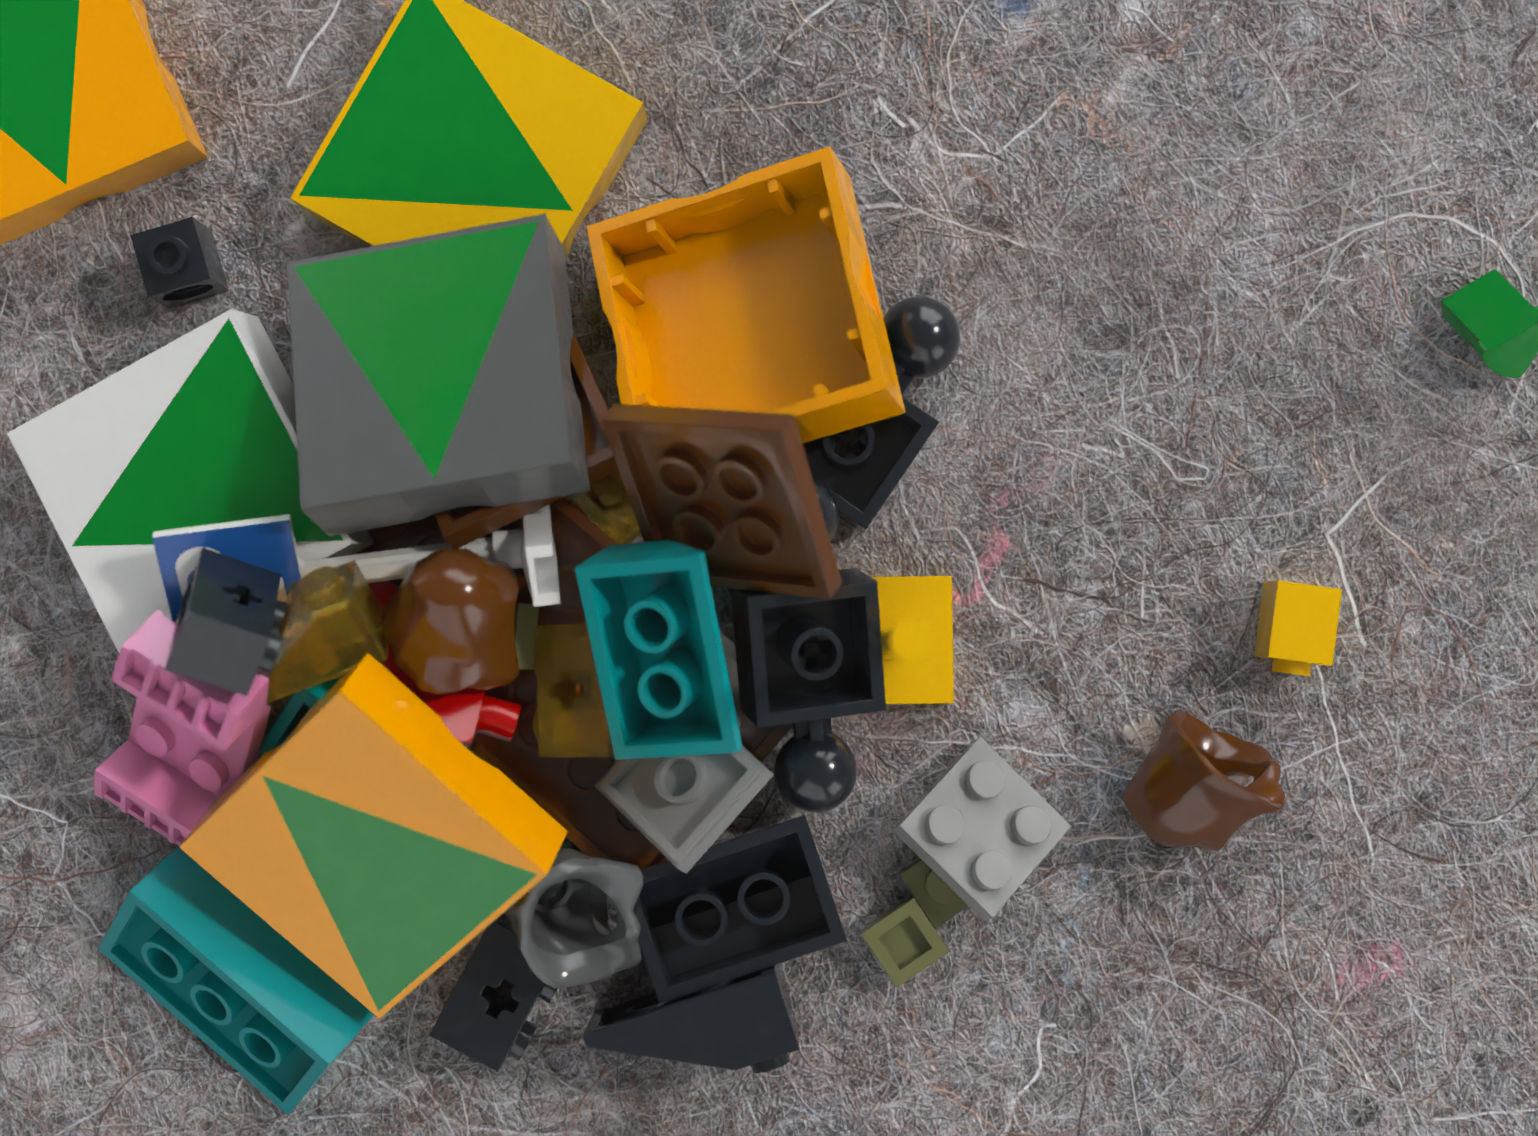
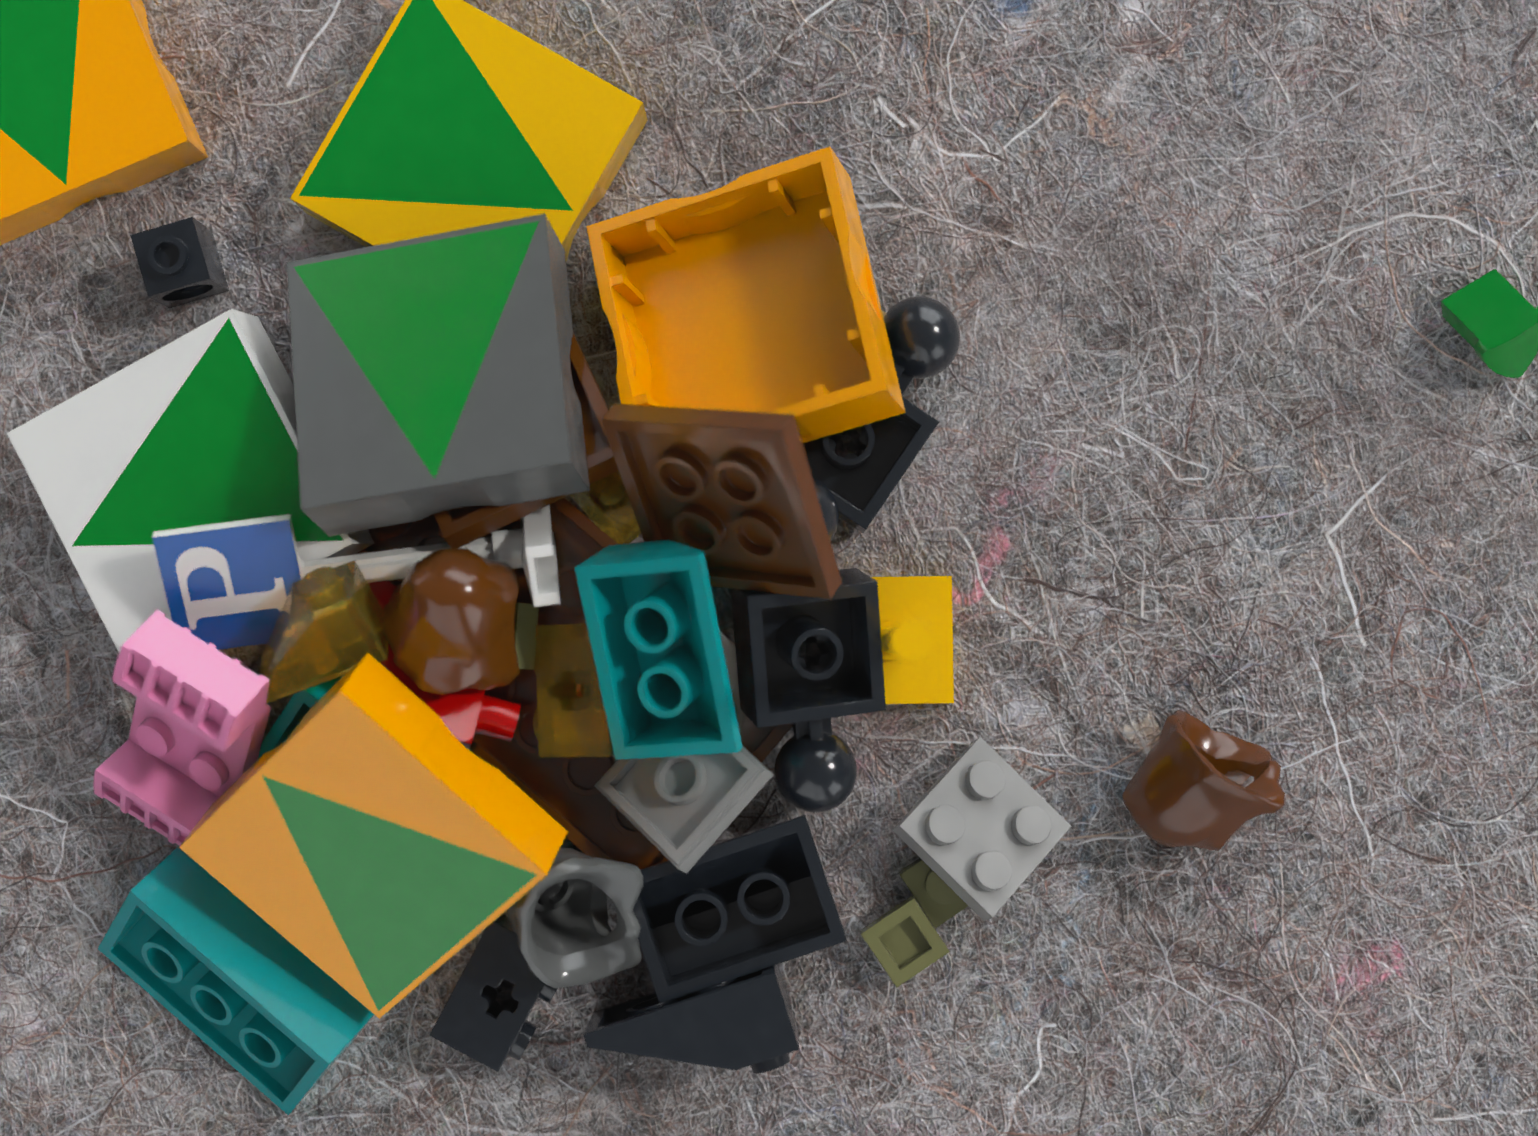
(227, 623): black brick -> none
(1297, 626): yellow brick -> none

